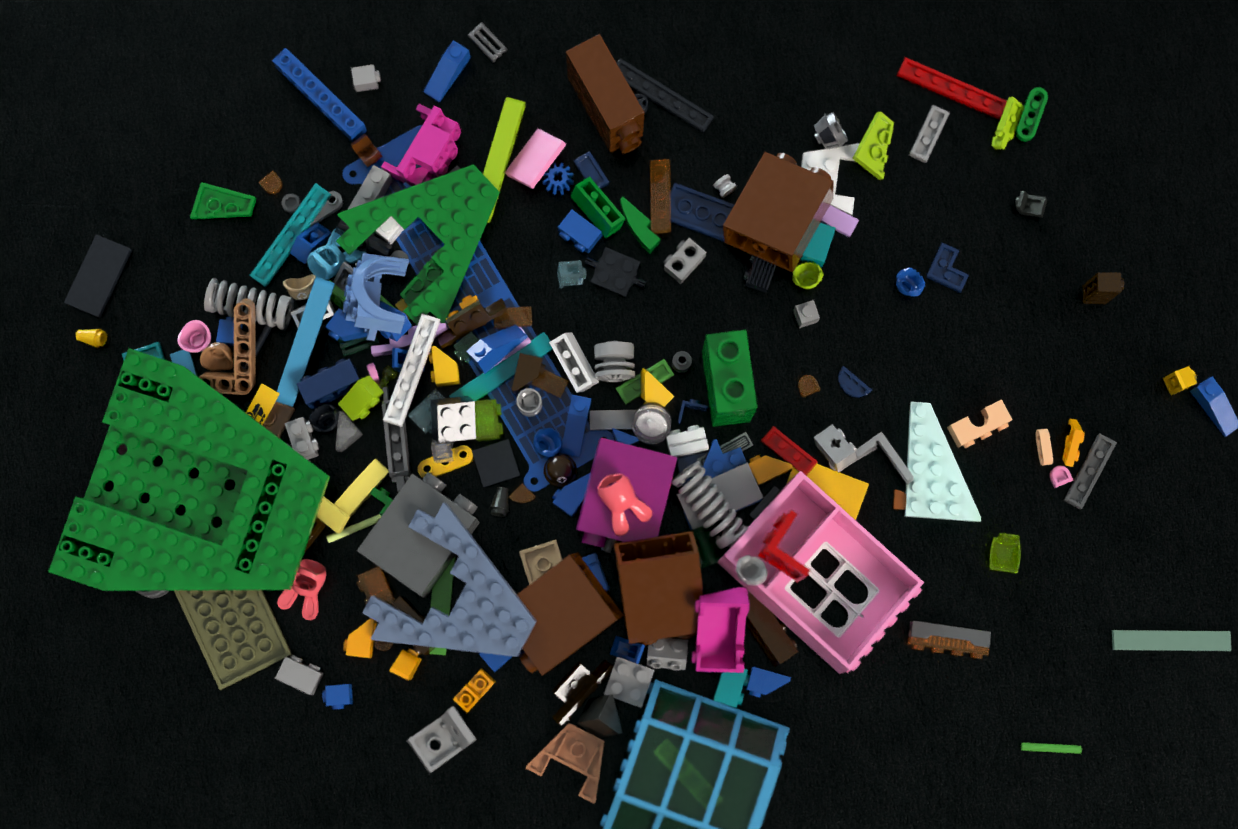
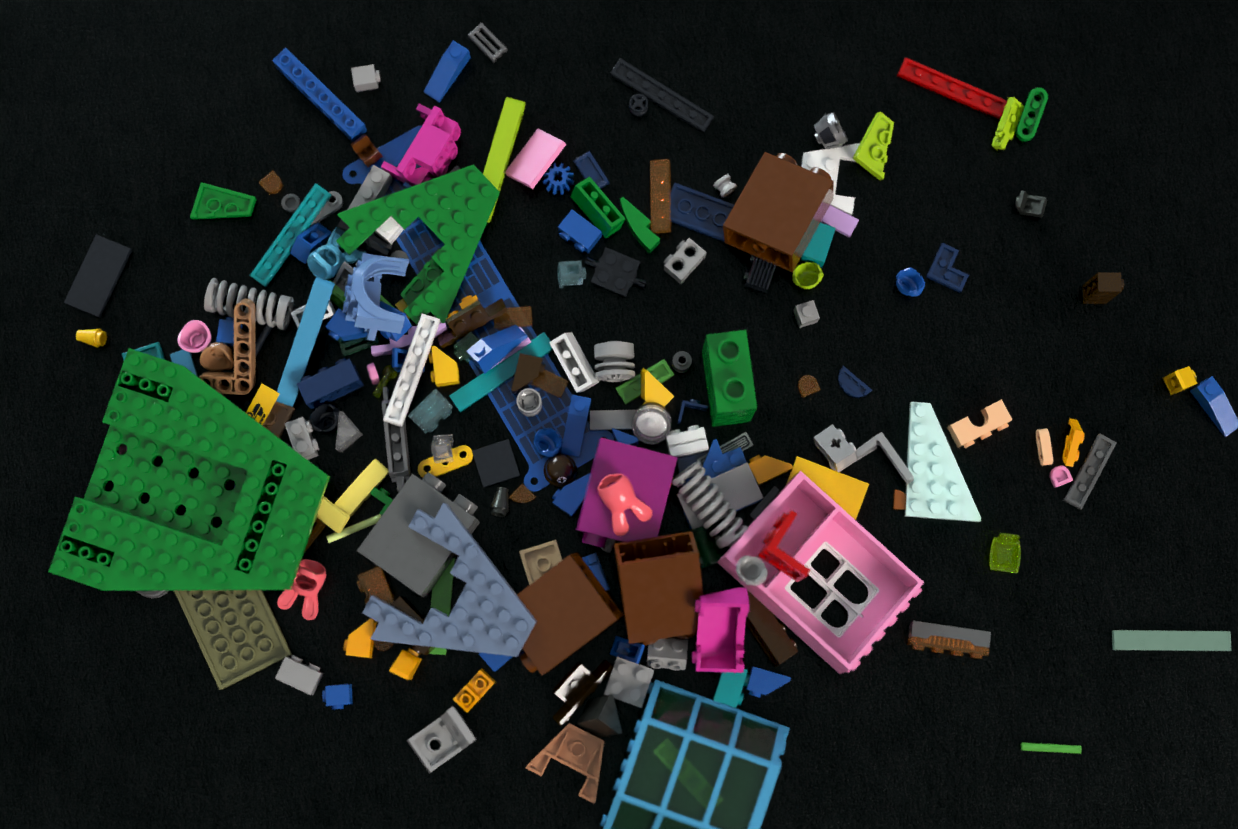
(300, 287): tan helmet -> none
(361, 398): lime brick -> none
(453, 419): brick -> none
(487, 420): clear neon green brick -> none
(605, 94): reddish brown brick -> none
(789, 451): red tile -> none
(929, 134): light grey tile -> none

